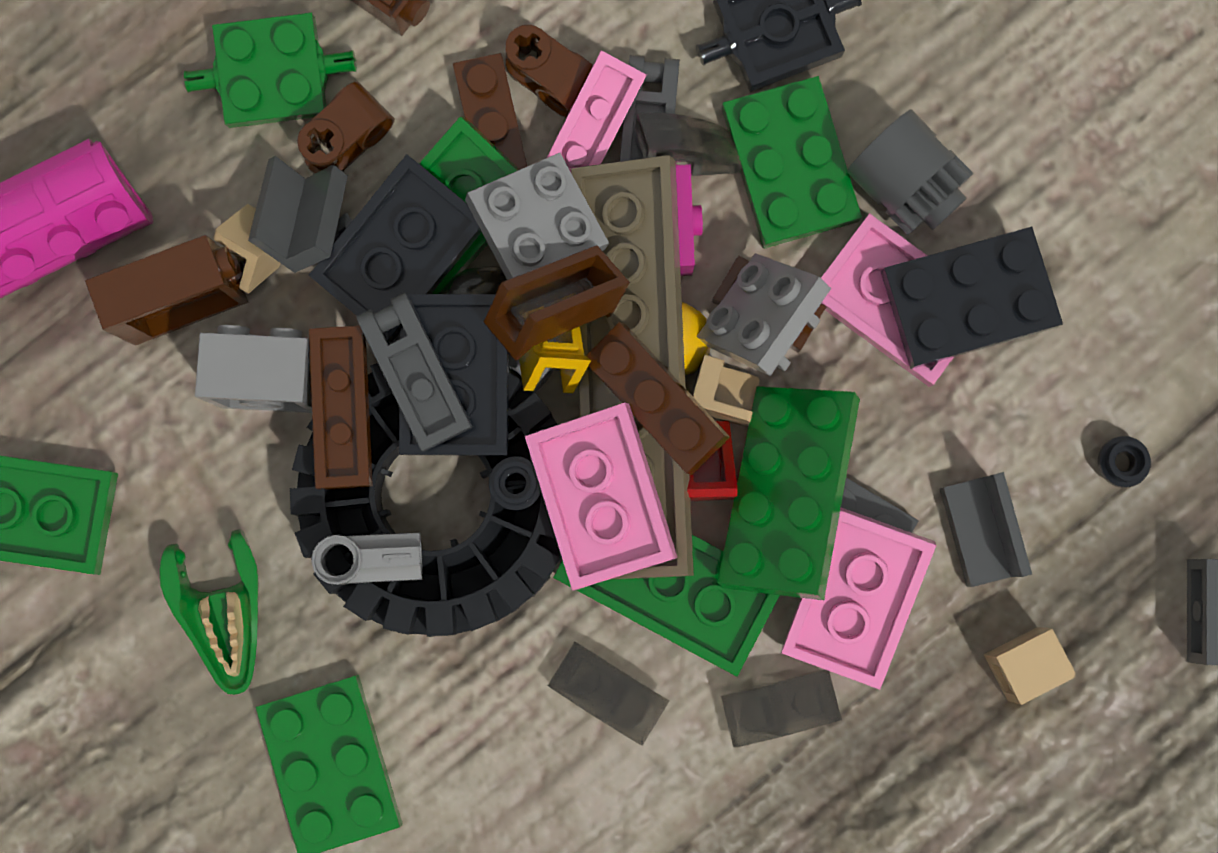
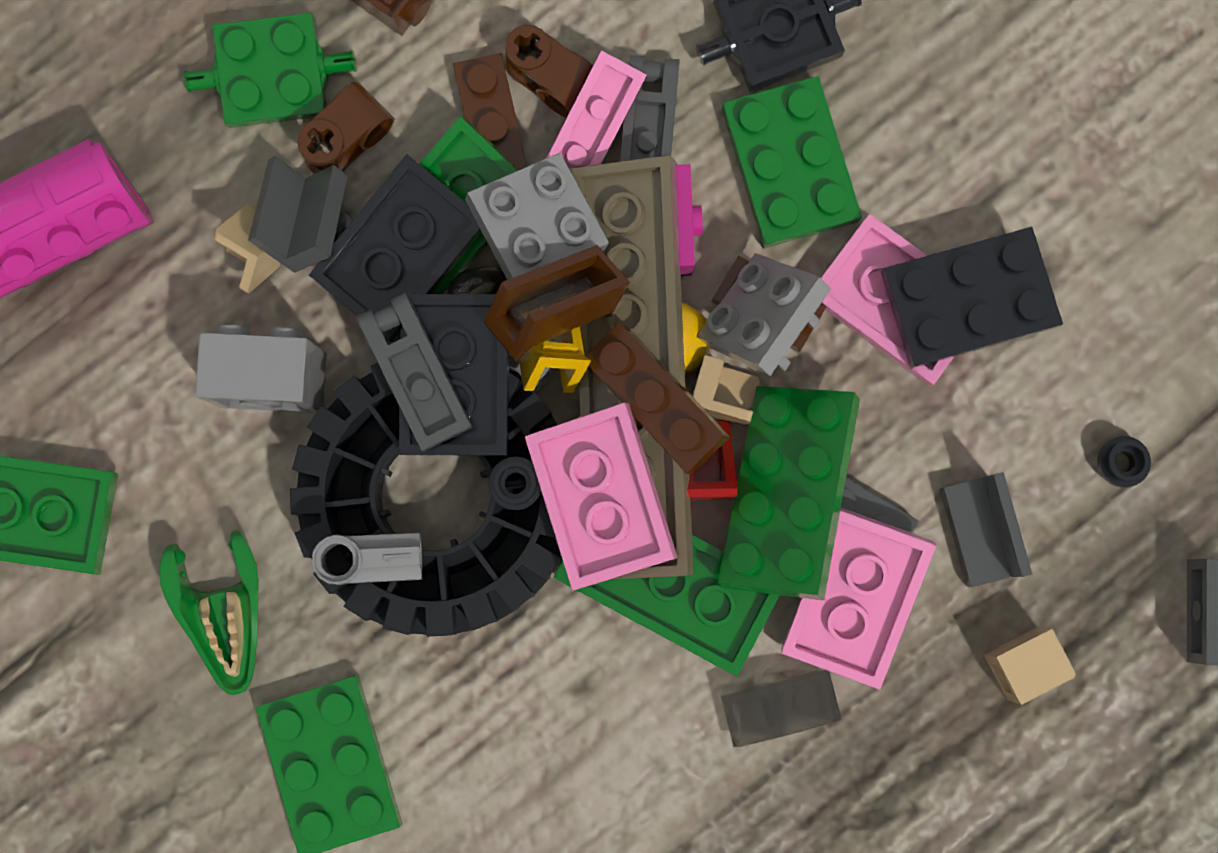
(167, 290): reddish brown window -> none
(340, 407): reddish brown plate -> none
(608, 693): clear smoke slope -> none
(688, 140): clear smoke slope -> none
(911, 174): dark grey gear -> none

